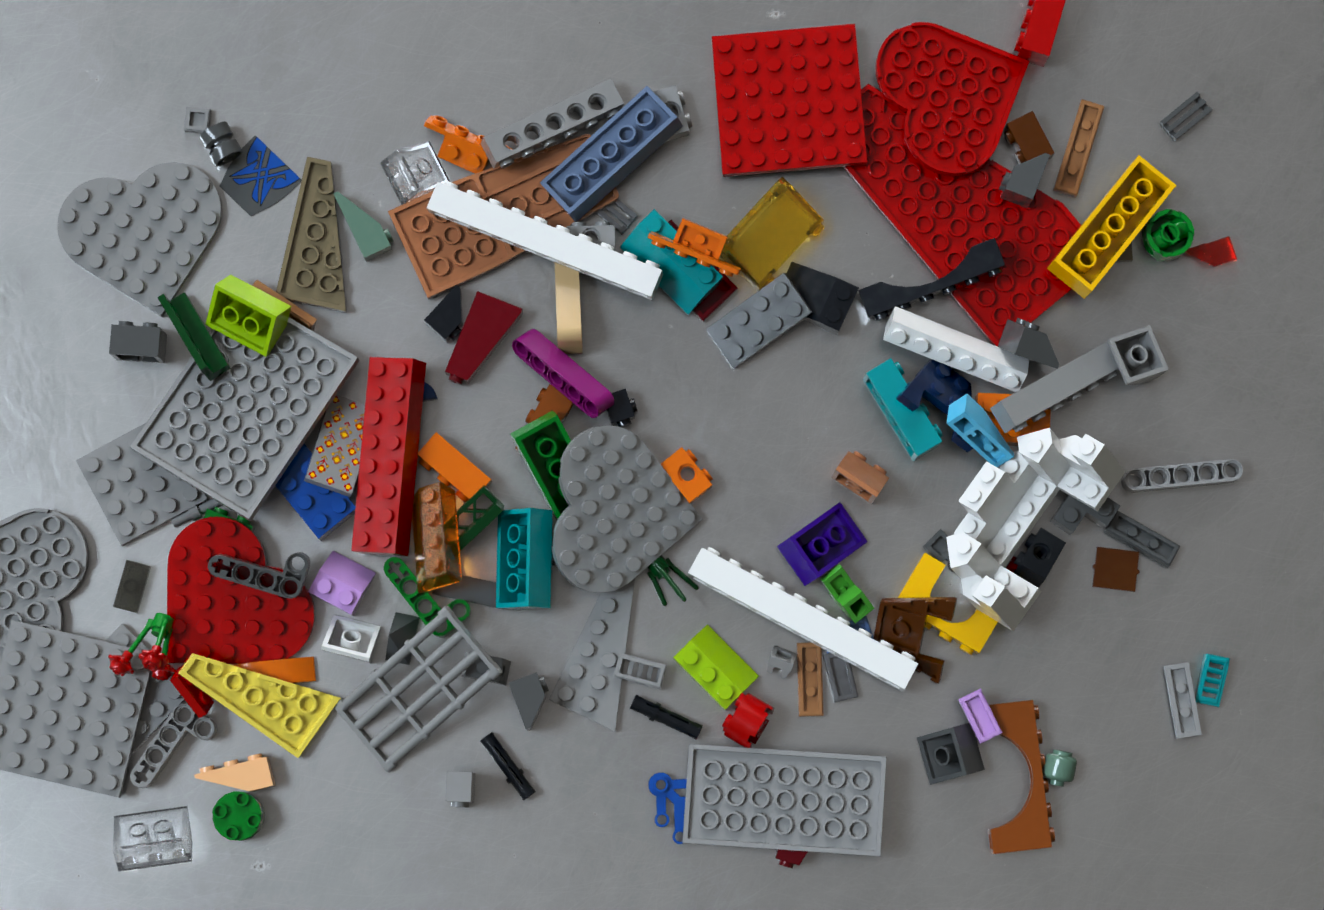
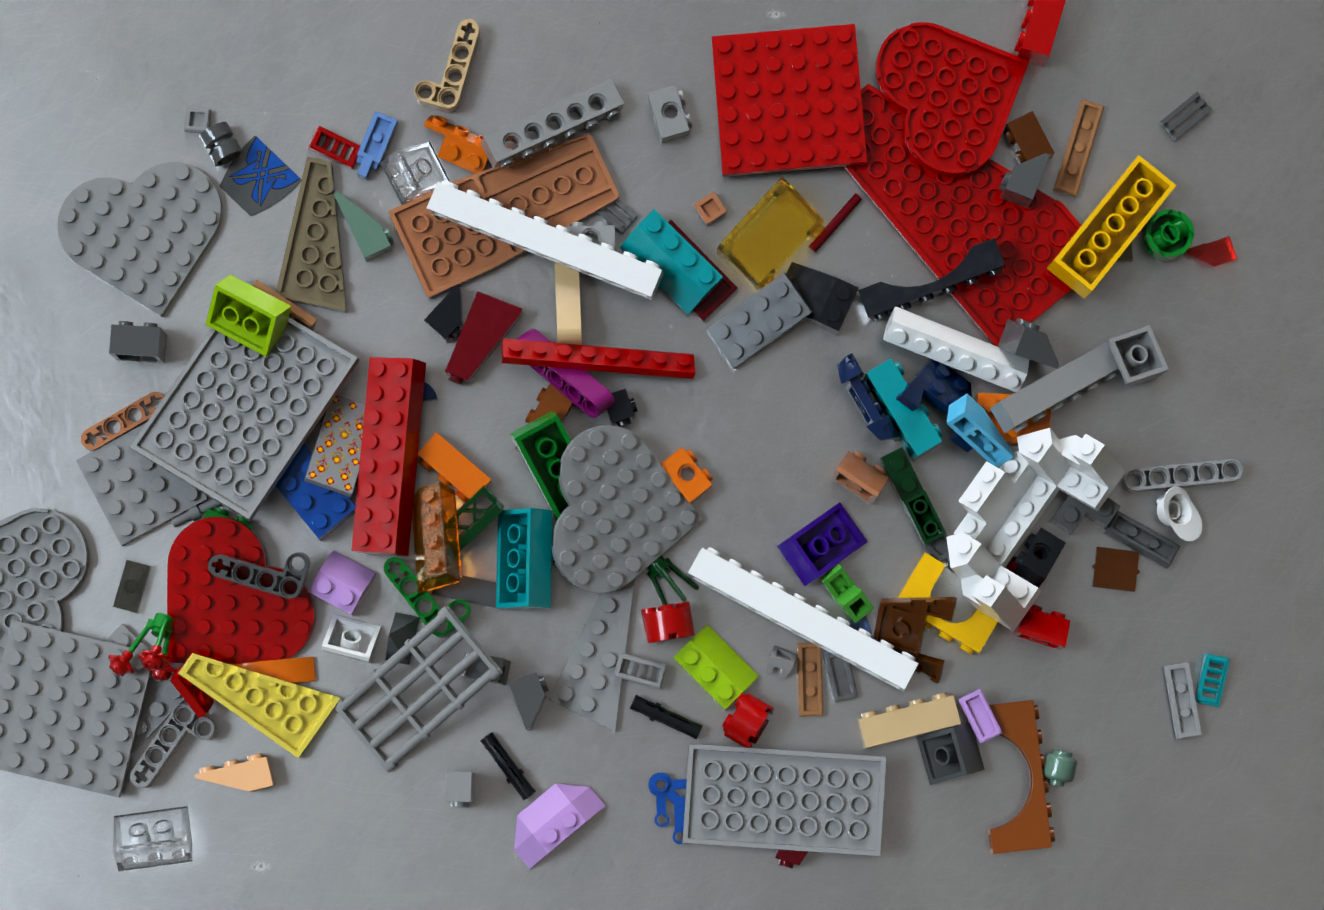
(121, 417): none -> nougat beam
(195, 335): dark green fence -> none
(238, 816): green brick -> none
(320, 131): none -> red slope
(375, 143): none -> medium blue hinge
(453, 65): none -> tan beam
(553, 819): none -> lavender wedge
(597, 358): none -> red plate
(611, 153): sand blue arch -> none
(668, 622): none -> red brick
(697, 242): orange bracket -> none
(710, 208): none -> nougat plate
(834, 223): none -> dark red bar
(859, 390): none -> dark blue piece
(908, 721): none -> tan brick
(912, 496): none -> dark green slope
(1044, 628): none -> red slope
(1179, 512): none -> white piece

